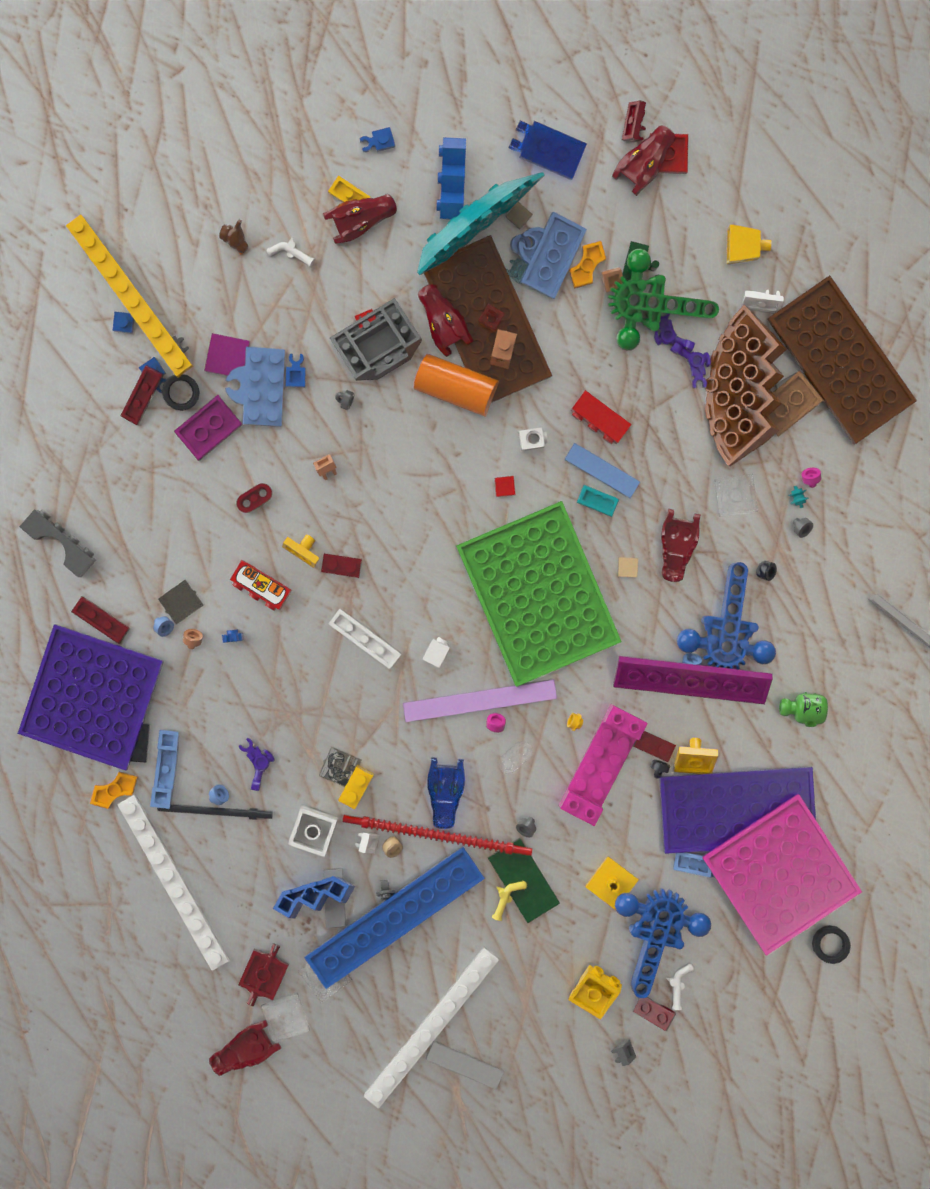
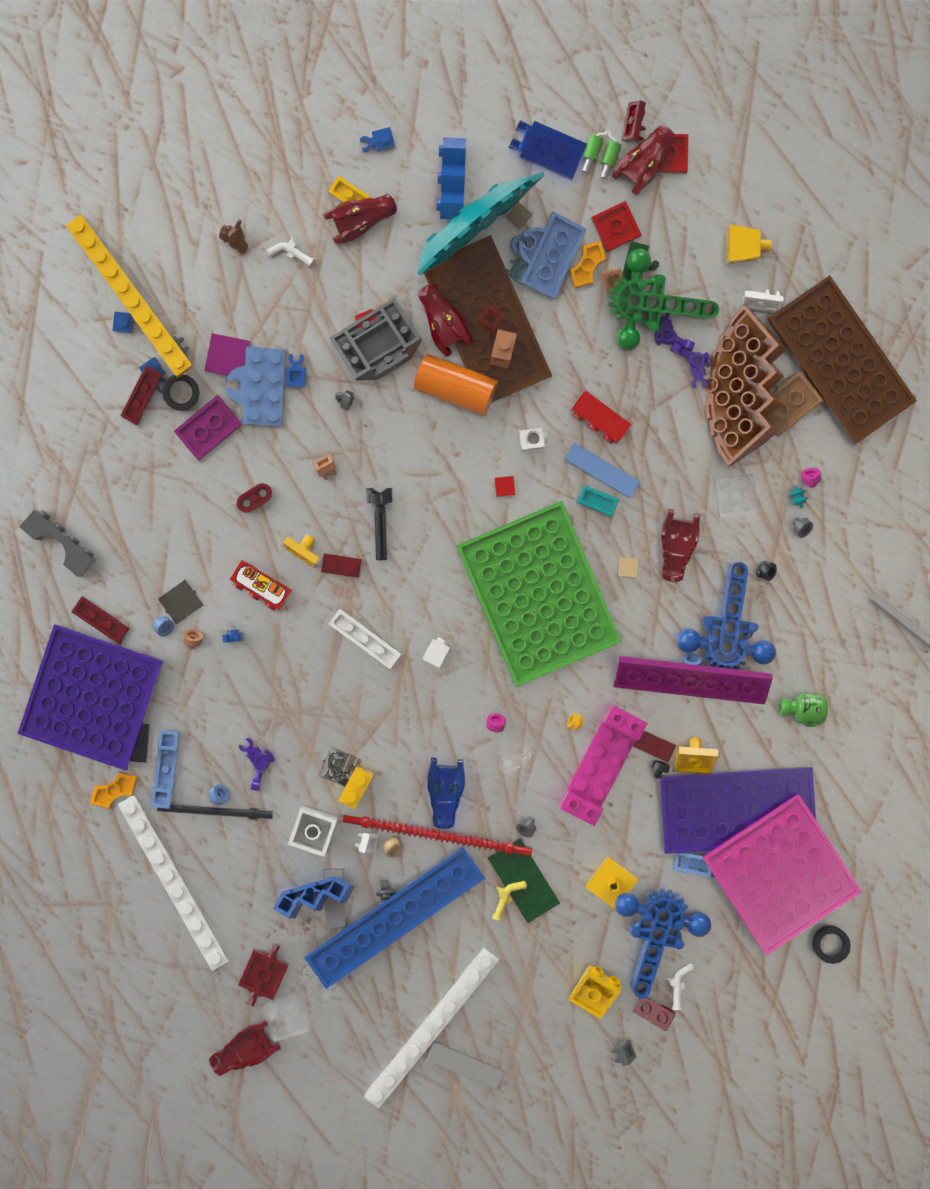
(380, 499): none -> black piece
(479, 700): lavender tile -> none
(592, 151): none -> bright green piece
(616, 226): none -> red tile

